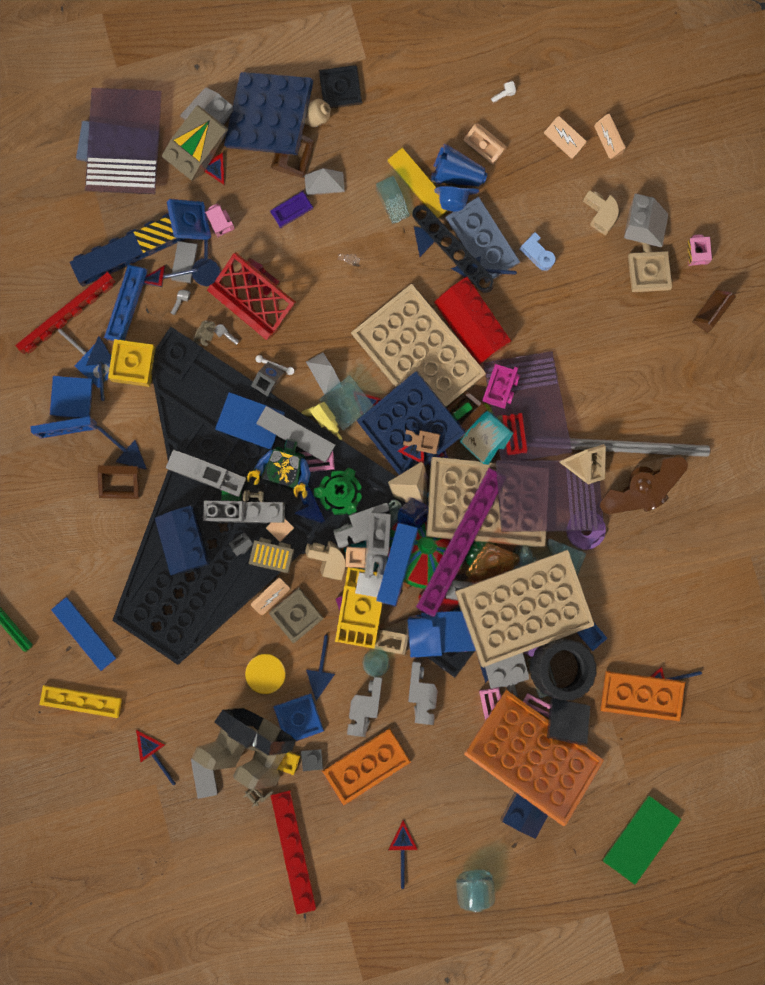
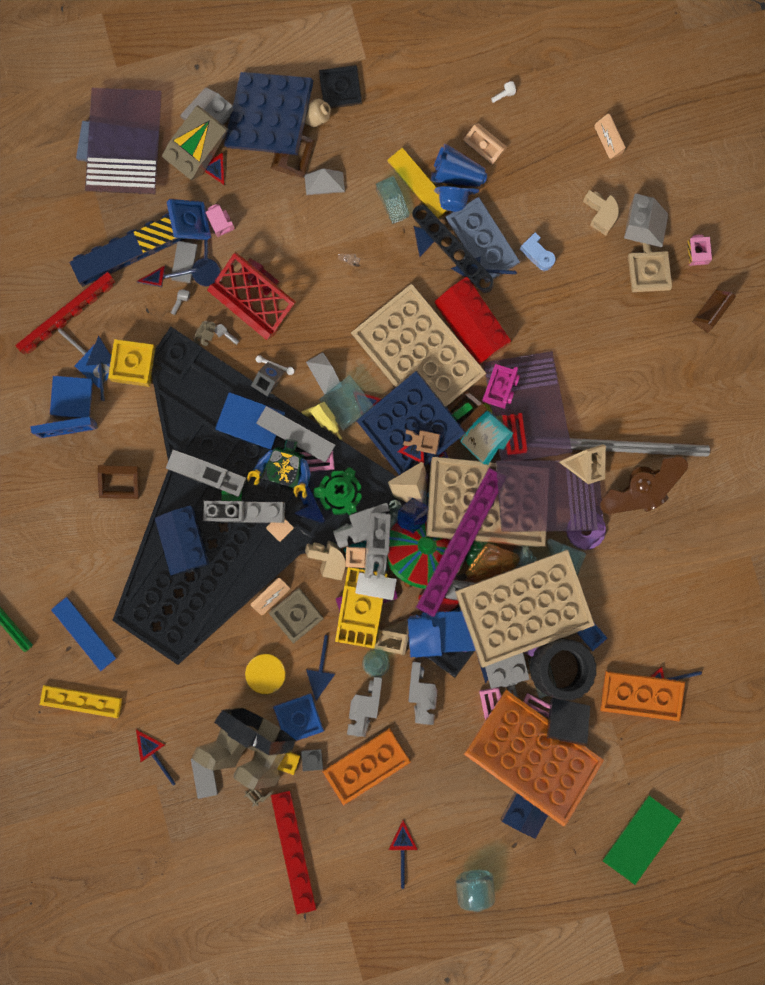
(126, 303): blue tile -> none
(130, 456): dark blue piece -> none
(241, 544): dark grey plate -> none
(246, 495): dark tan piece -> none
(271, 556): dark tan brick -> none
(291, 209): dark purple tile -> none
(397, 564): blue tile -> none
(565, 137): light nougat slope -> none

